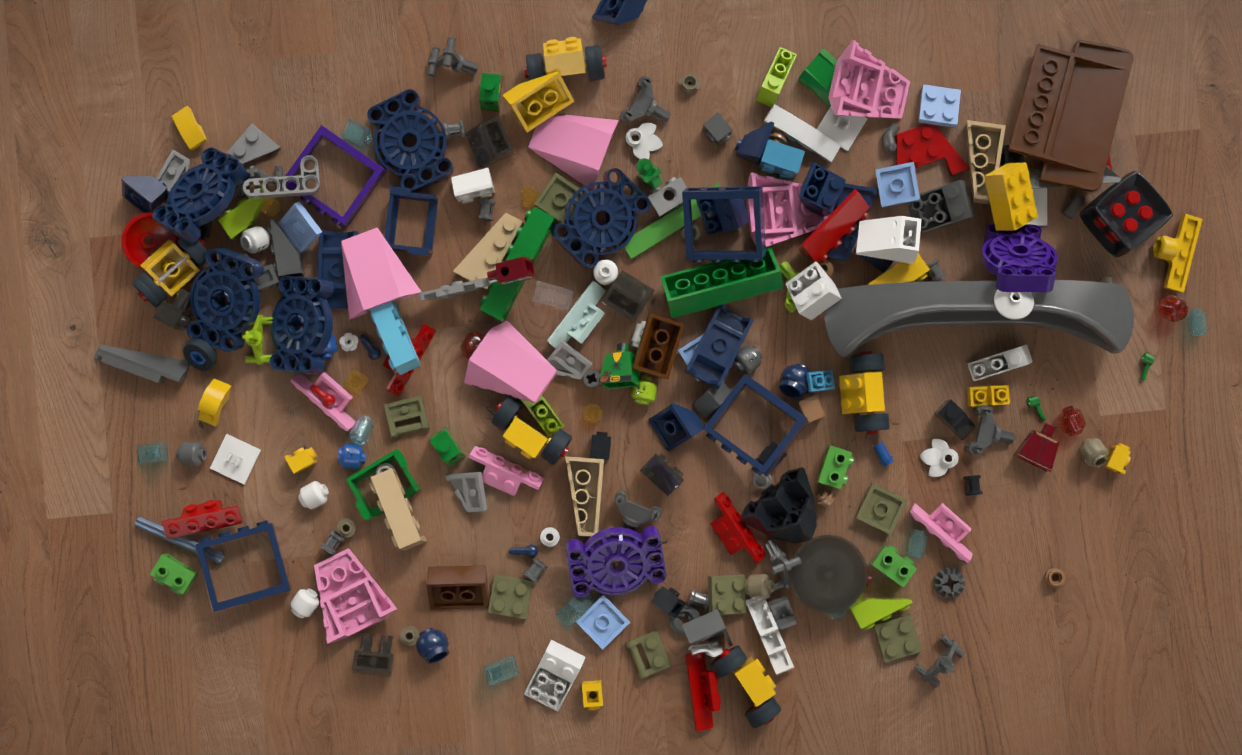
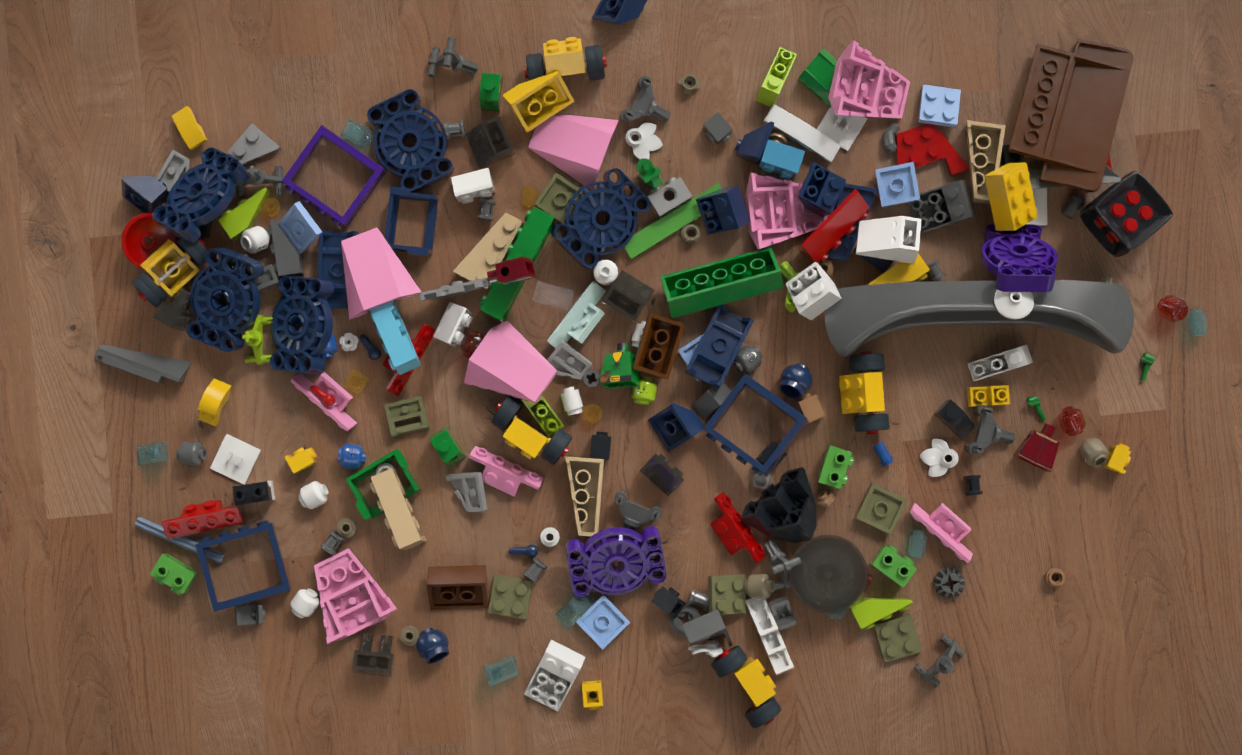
(200, 354): black bush -> none
(249, 614): none -> dark grey bracket
(253, 493): none -> black hips
(282, 191): light grey beam -> none
(361, 430): clear light blue brick -> none
(453, 324): none -> white slope
(571, 401): none -> white brick
(654, 651): olive plate -> none
(702, 691): red bracket -> none
(743, 192): dark blue window -> none
(820, 381): dark azure slope -> none
(1178, 252): yellow plate -> none

